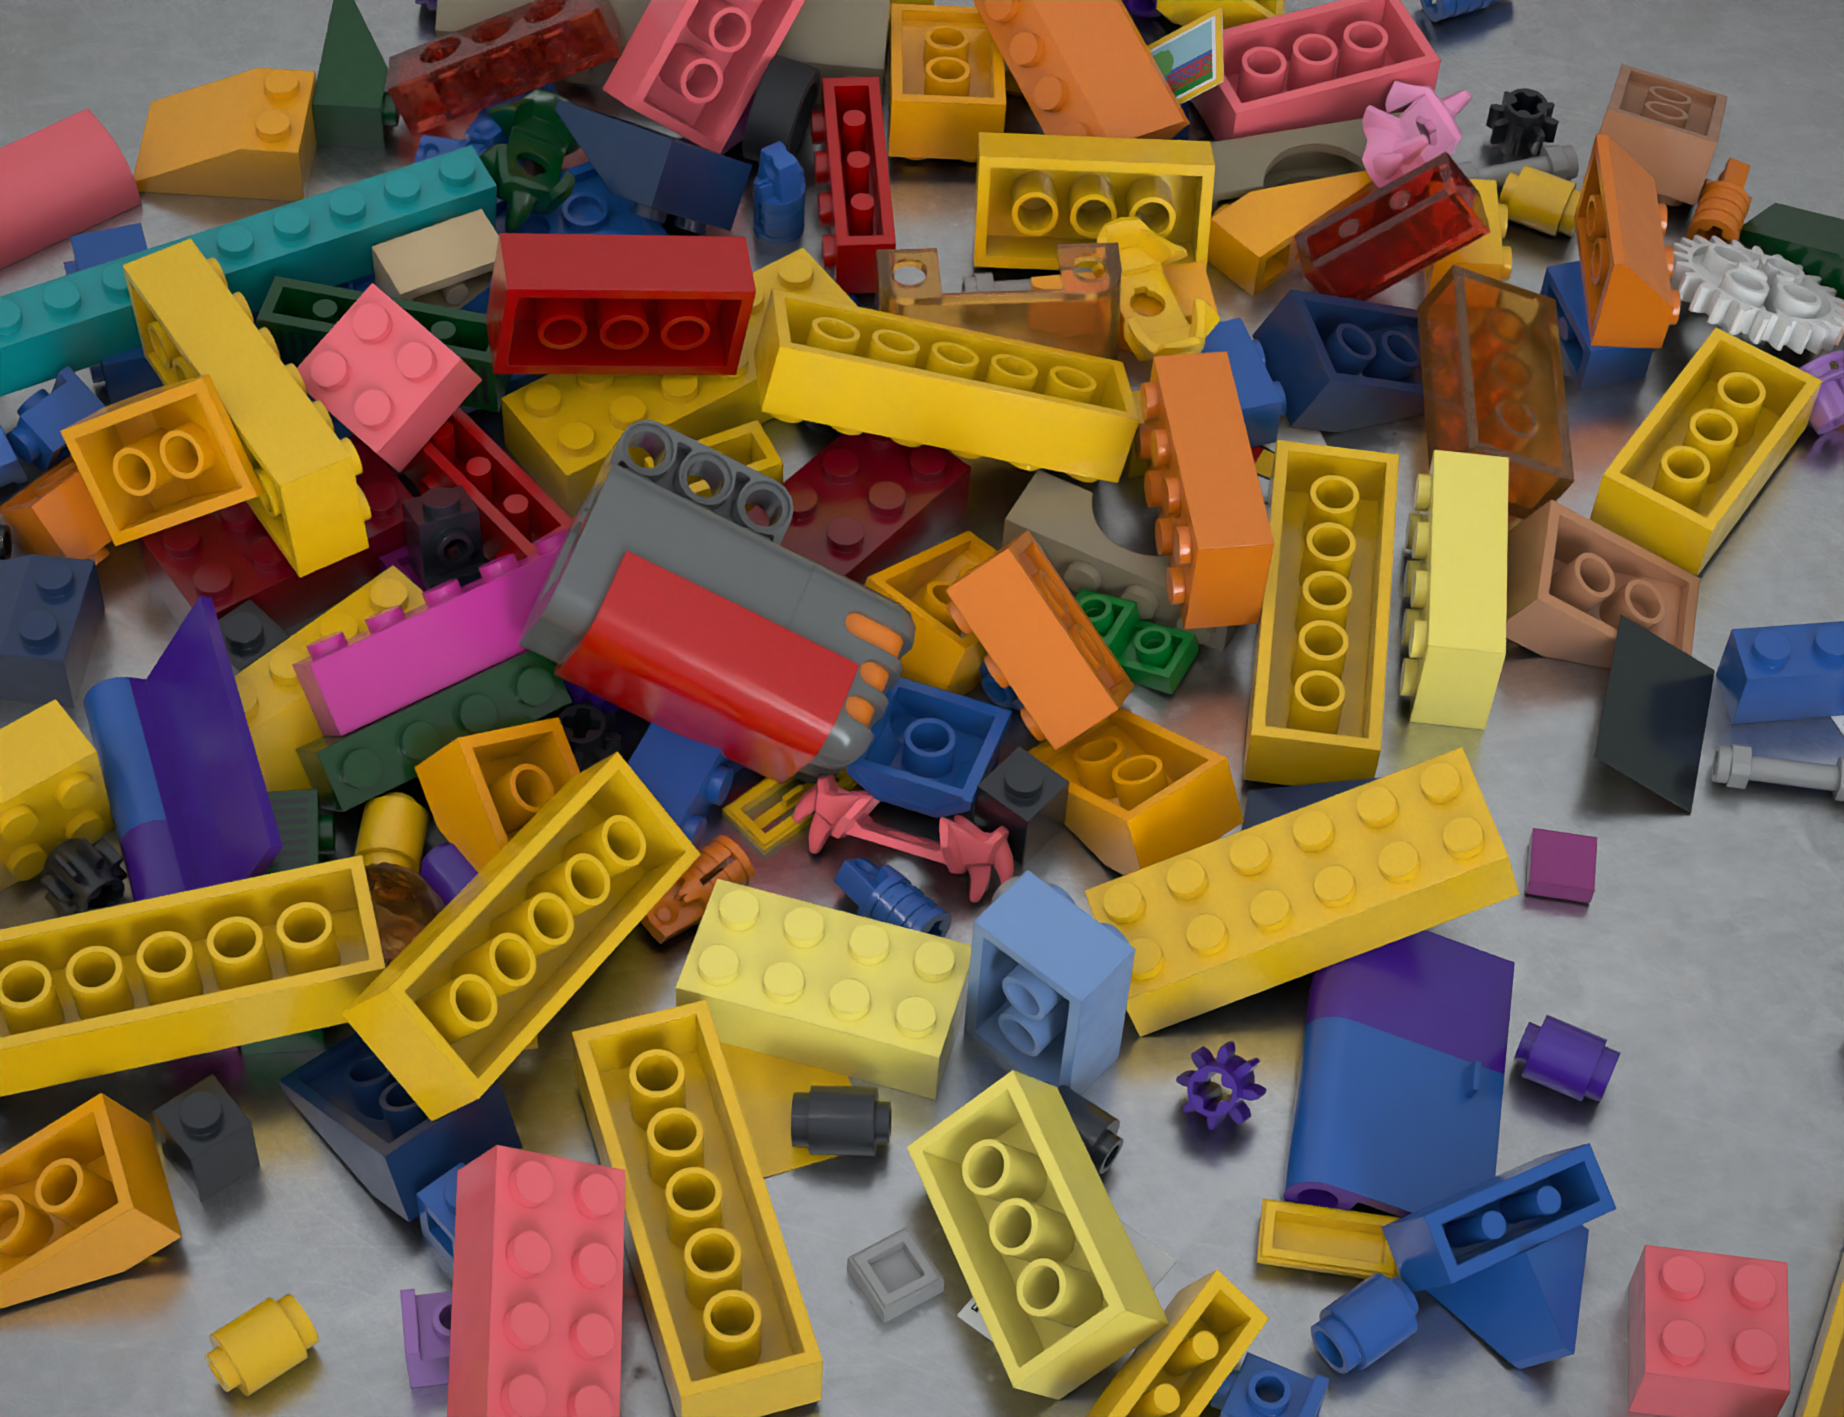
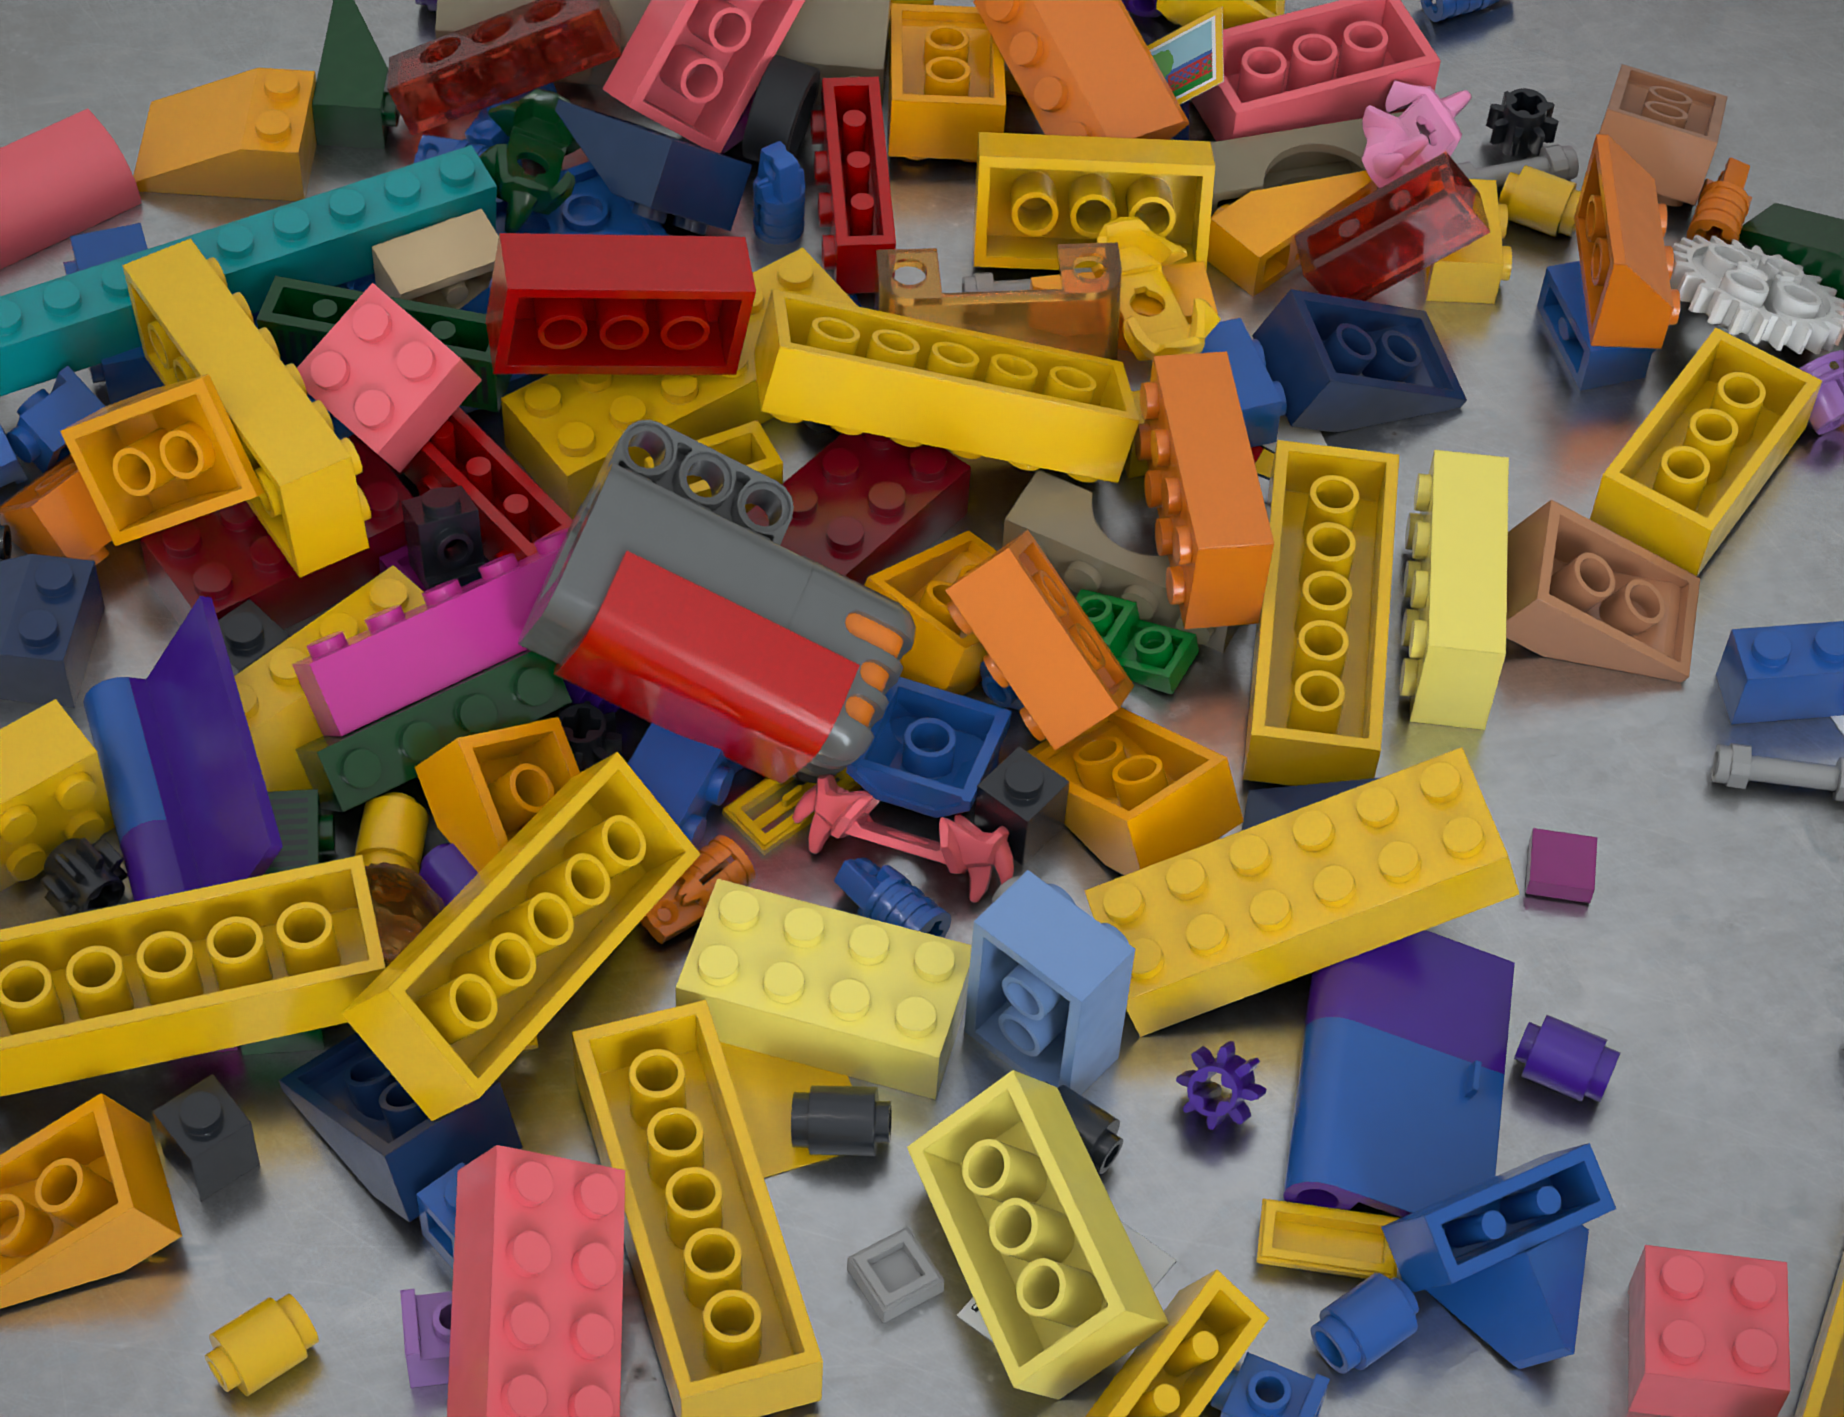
(1497, 382): clear orange brick -> none
(1655, 713): black sticker -> none

